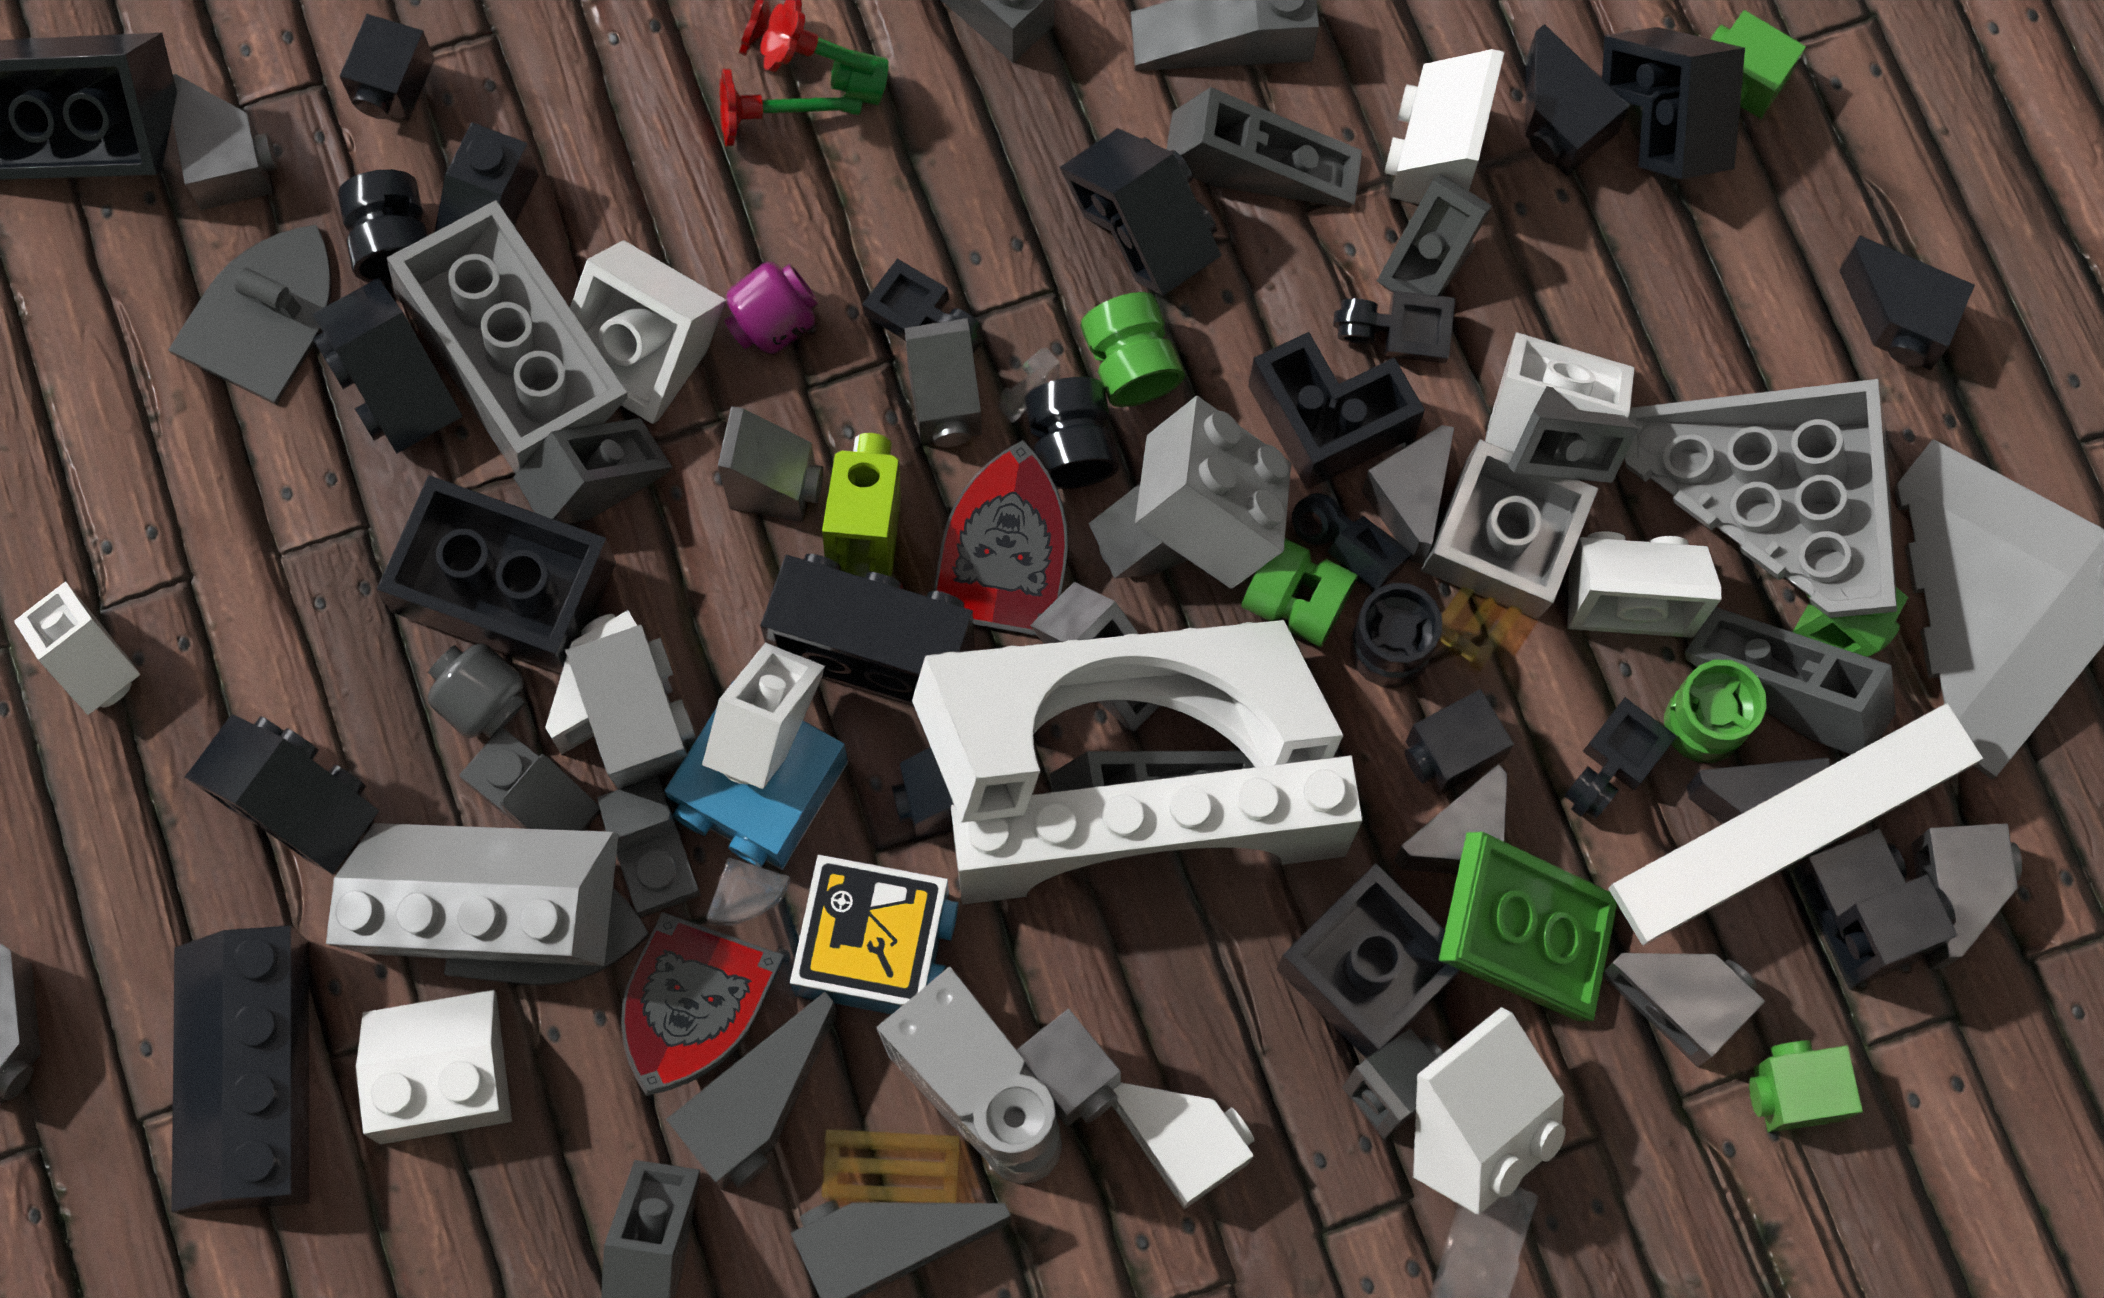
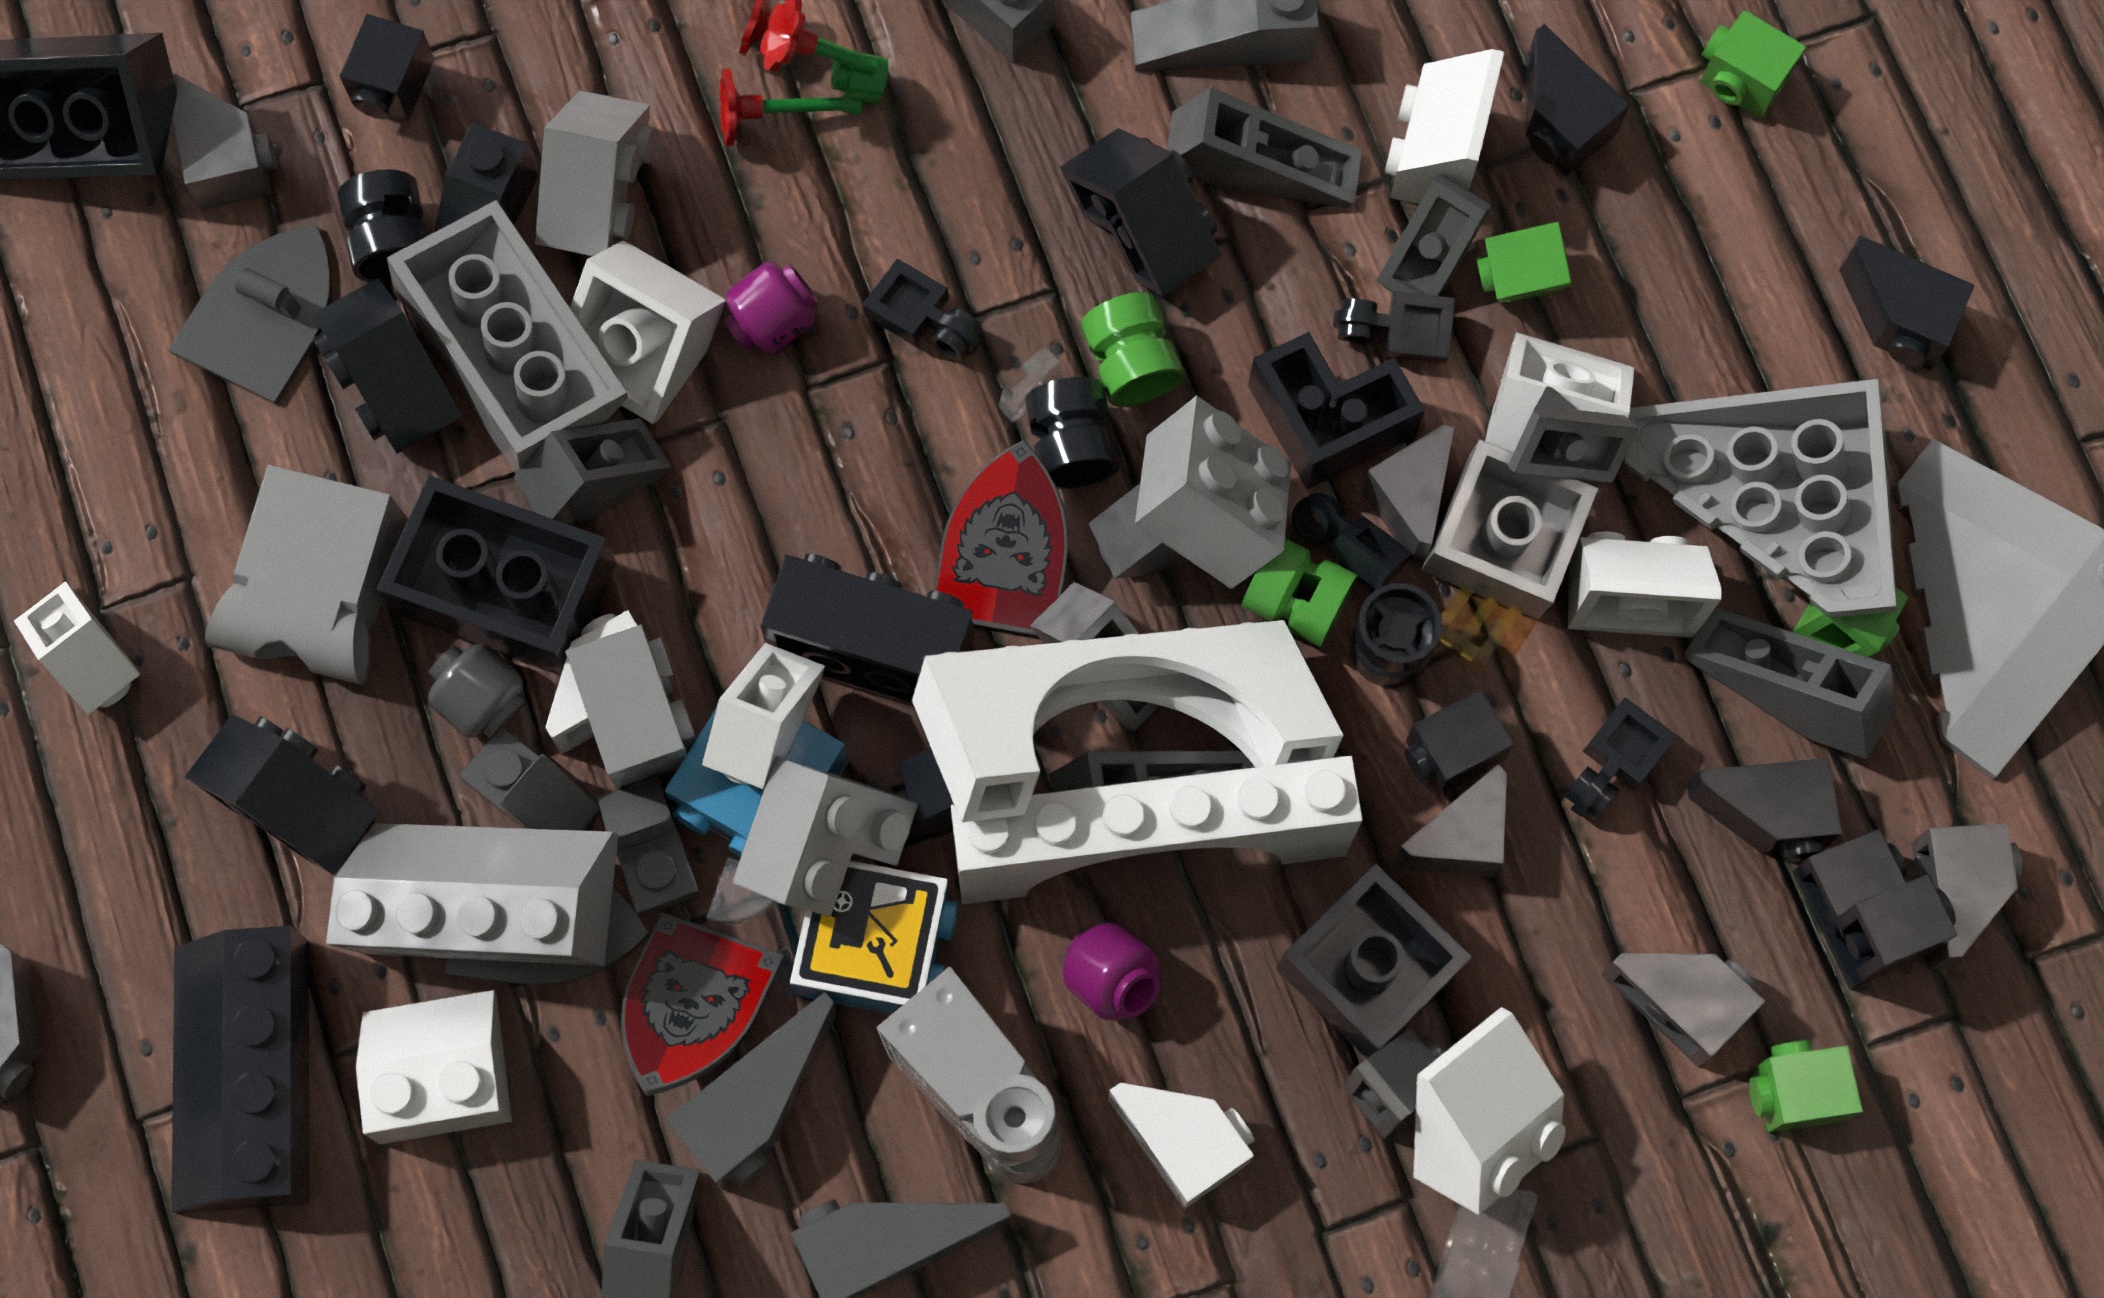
(309, 574): none -> light grey piece
(586, 171): none -> light grey brick
(767, 468): flat silver slope -> none
(811, 828): none -> light grey brick
(863, 507): lime torso -> none
(896, 1141): clear yellow tile -> none
(943, 382): flat silver slope -> none
(1072, 1069): flat silver slope -> none
(1112, 972): none -> magenta head
(1525, 264): none -> bright green brick
(1528, 927): bright green tile -> none
(1687, 97): black brick -> none
(1725, 701): bright green wheel -> none
(1794, 824): white tile -> none

